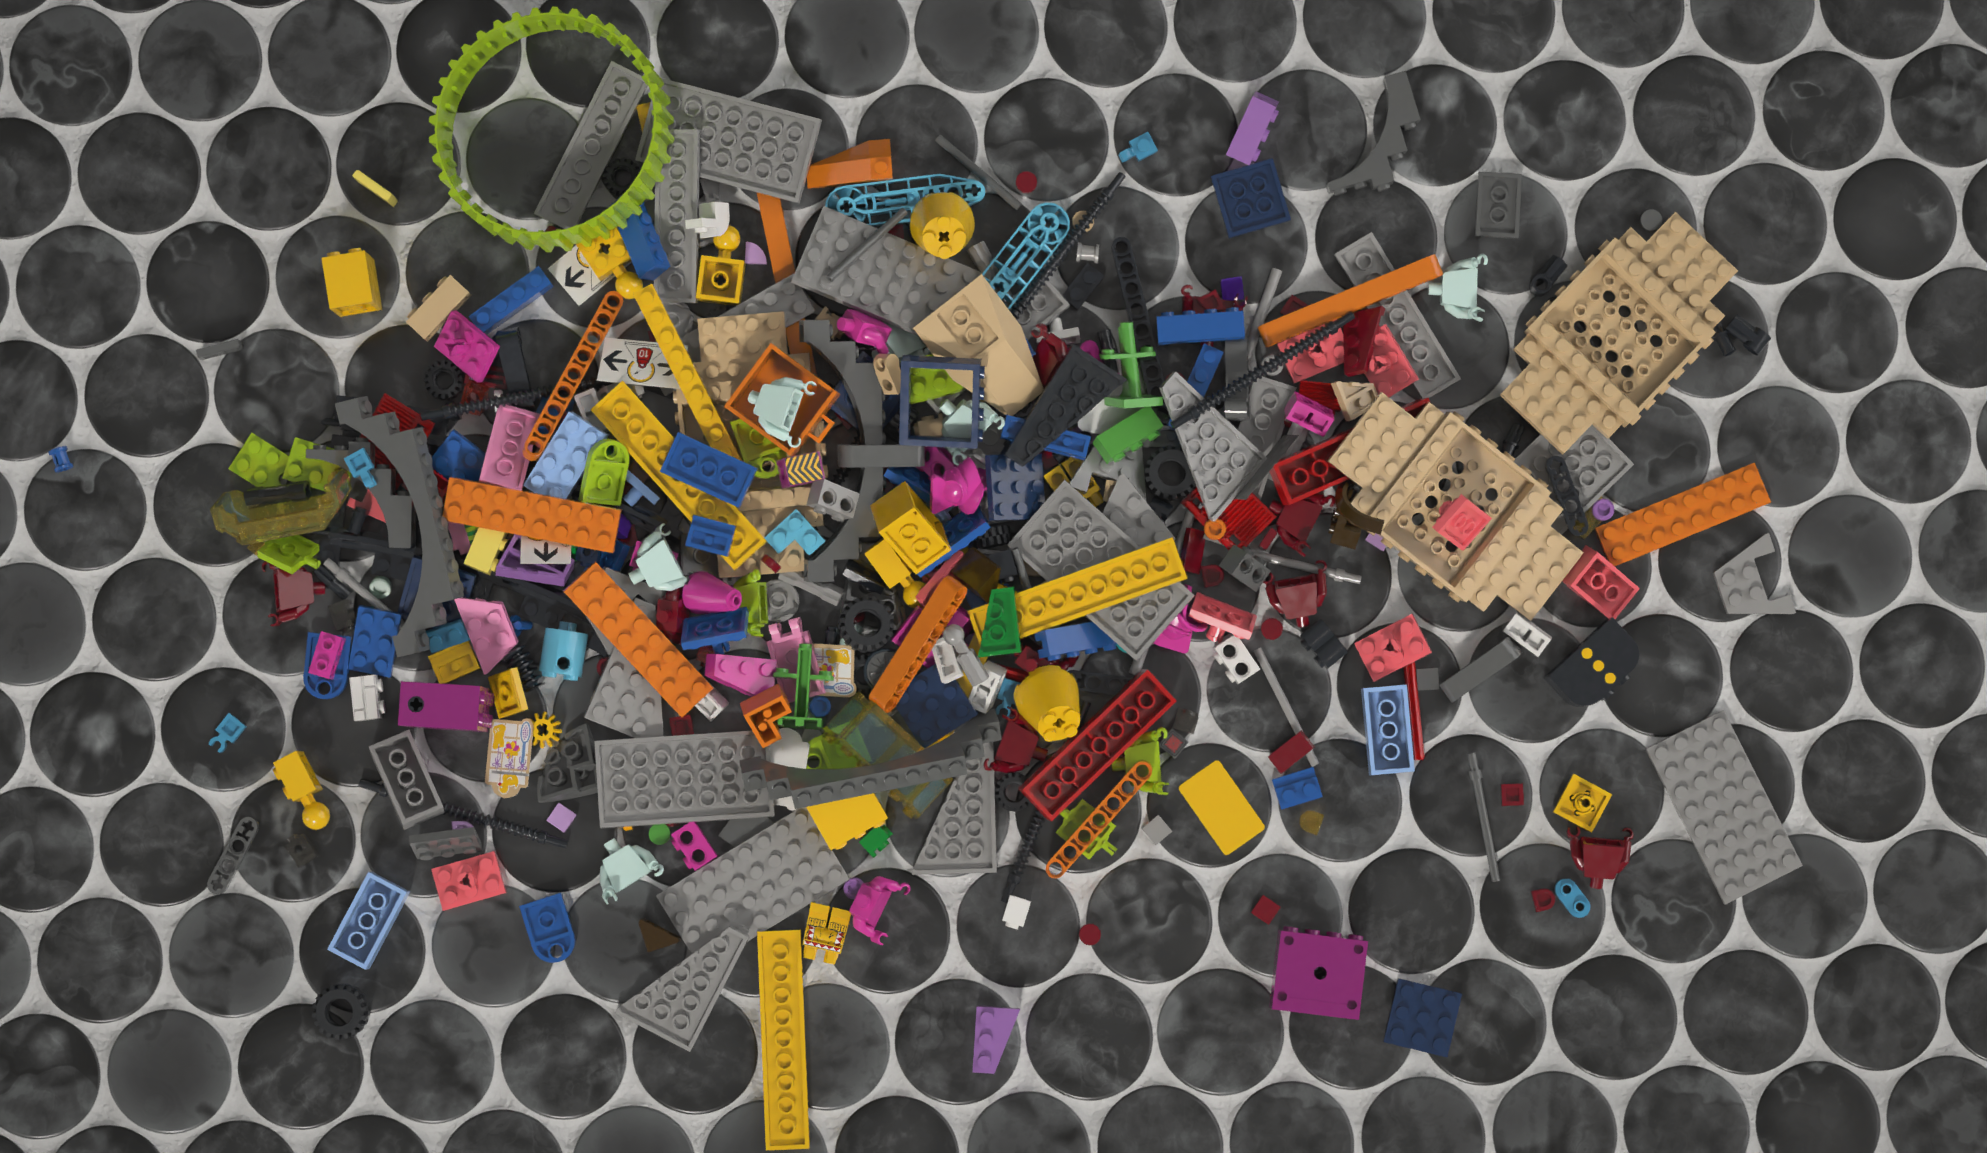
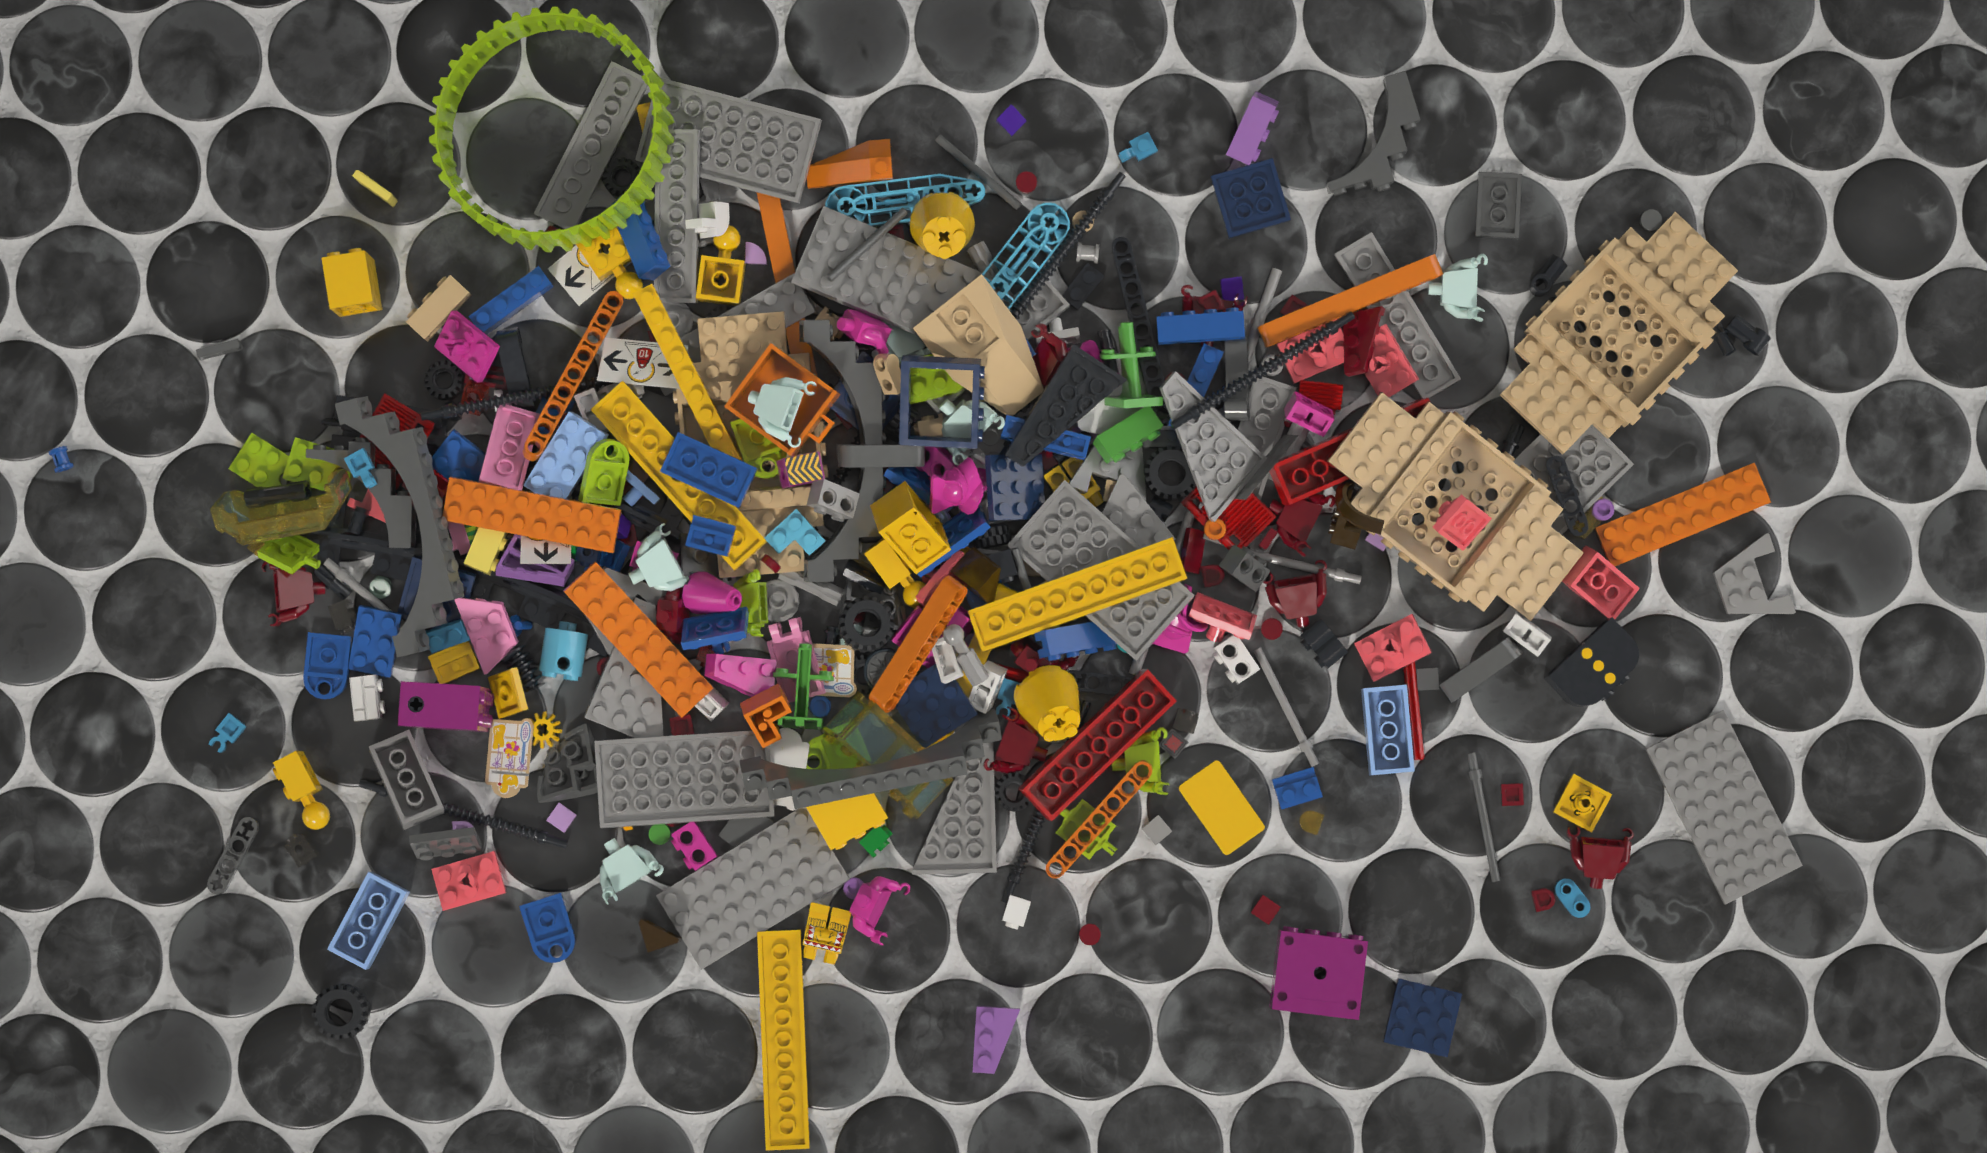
(327, 655): dark pink brick -> none
(685, 995): light grey wing -> none
(1001, 626): green wing -> none
(1011, 120): none -> dark purple slope
(1291, 751): dark red tile -> none
(1354, 397): tan wing -> none

